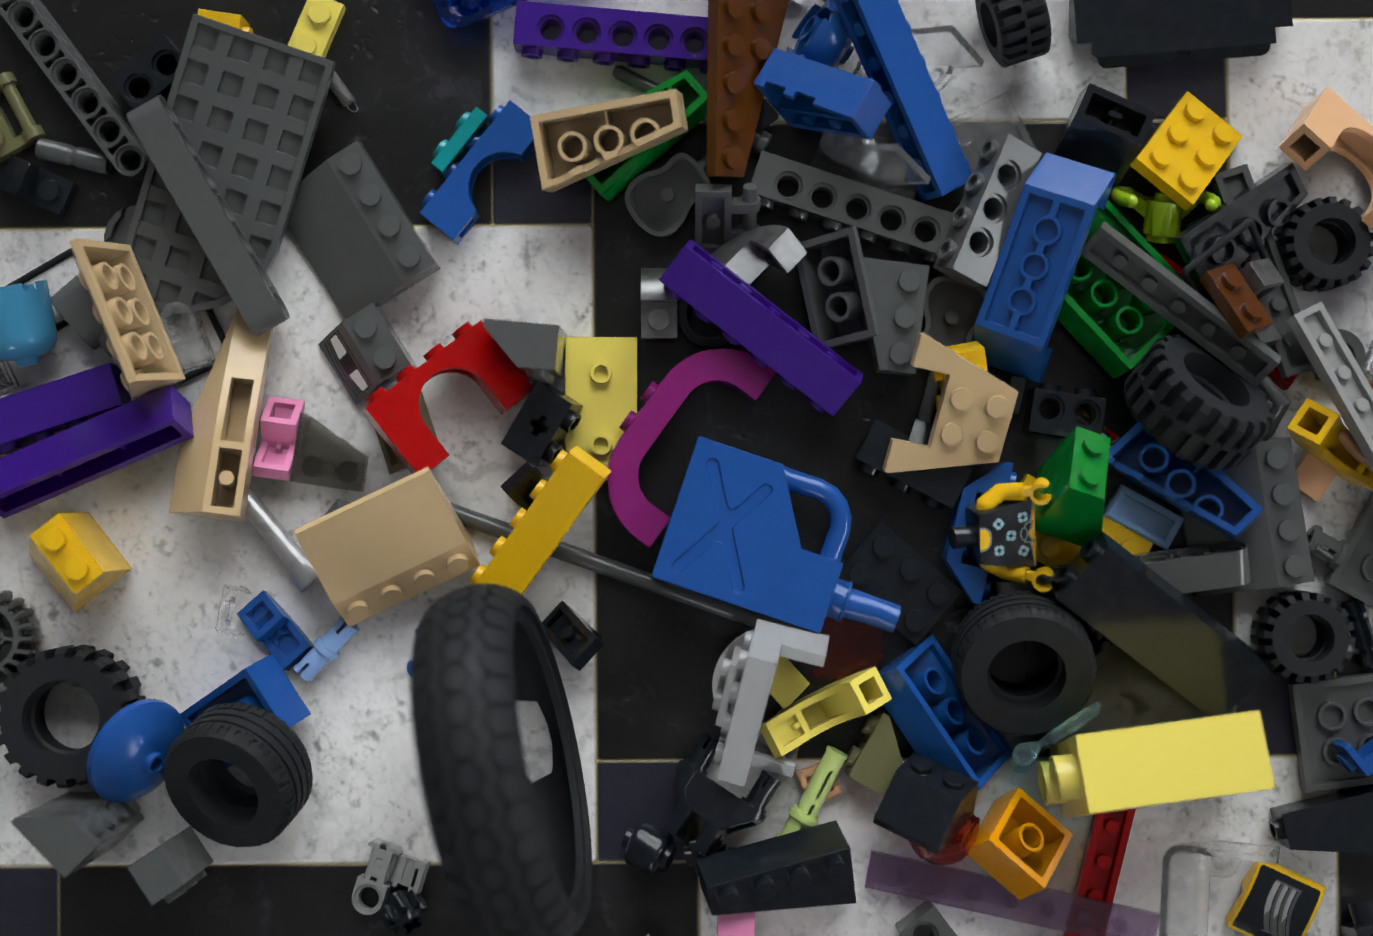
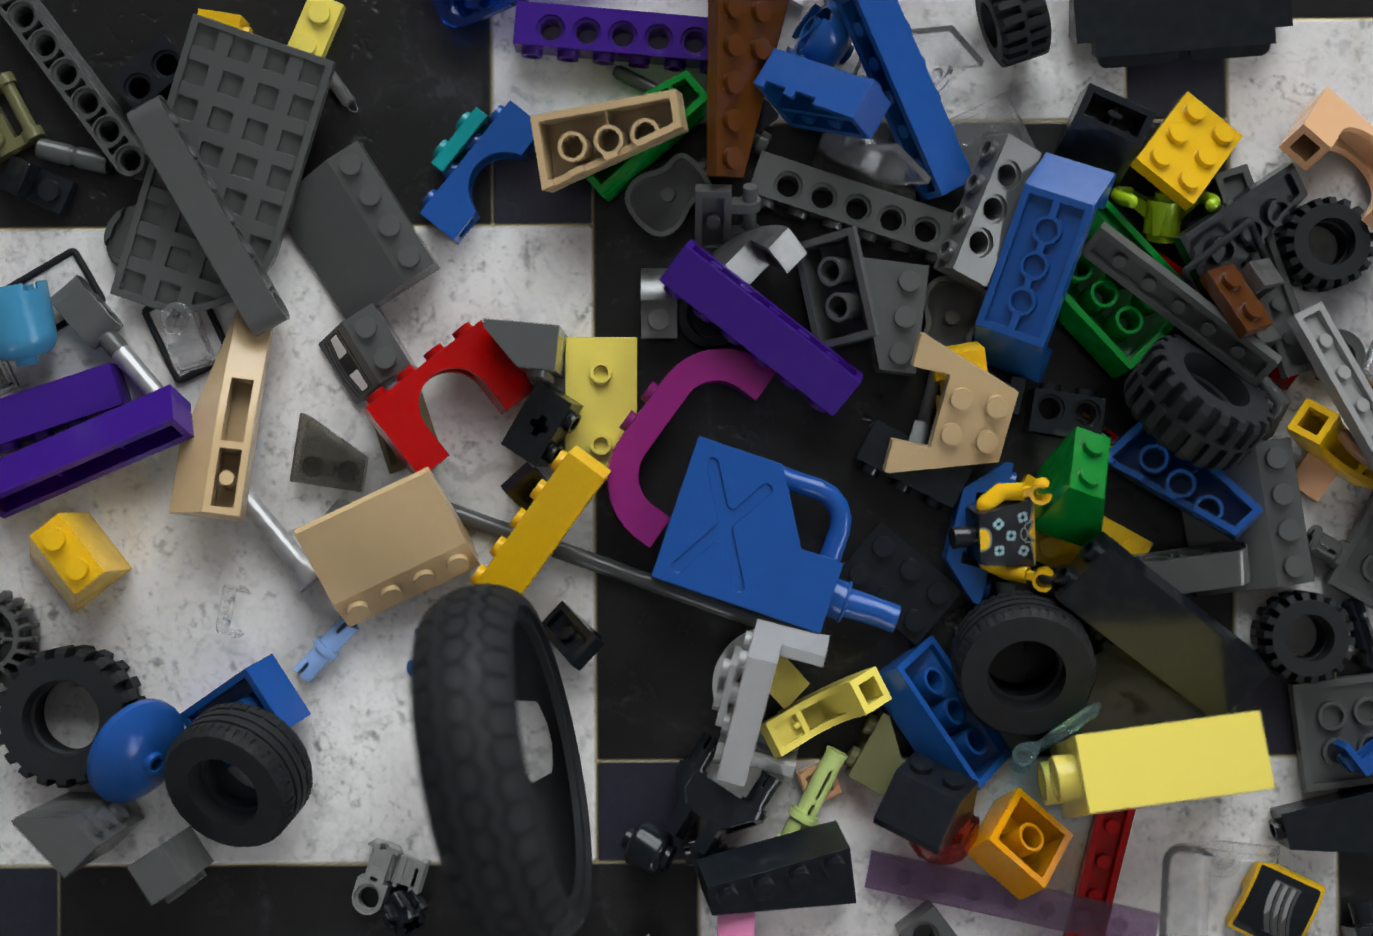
(127, 315): tan slope -> none
(276, 630): blue slope -> none
(278, 436): bright pink slope -> none
(850, 648): clear red piece -> none
(1143, 516): light blue tile -> none

